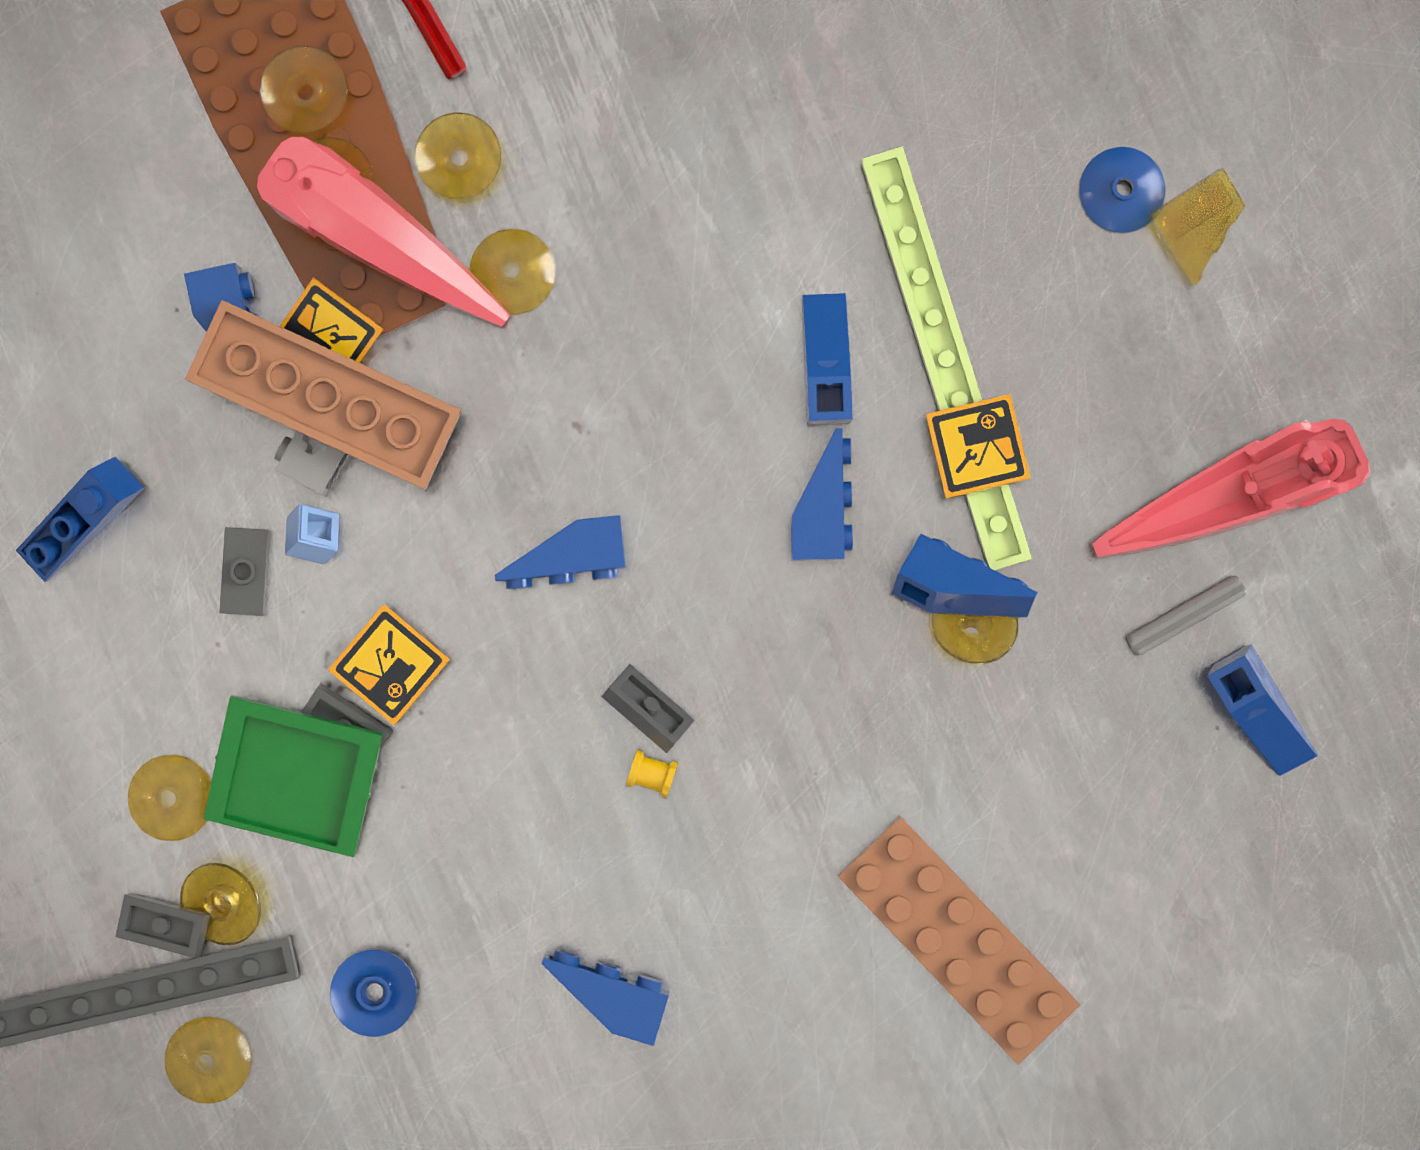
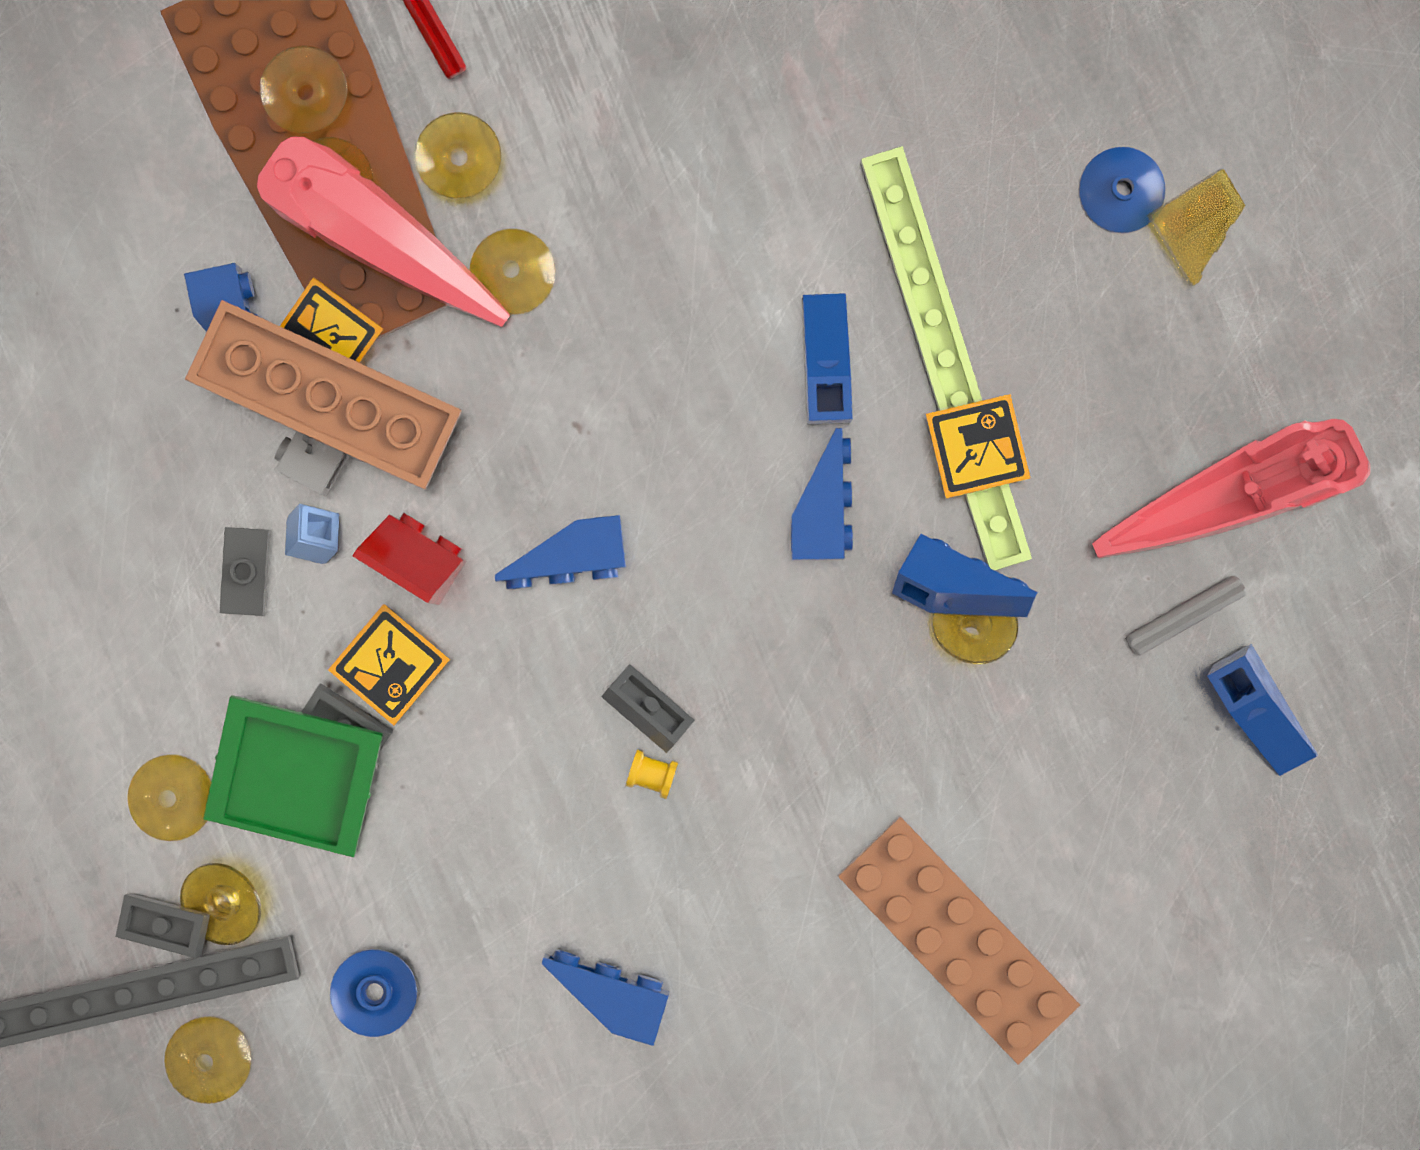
(79, 517): blue slope -> none
(411, 558): none -> red slope

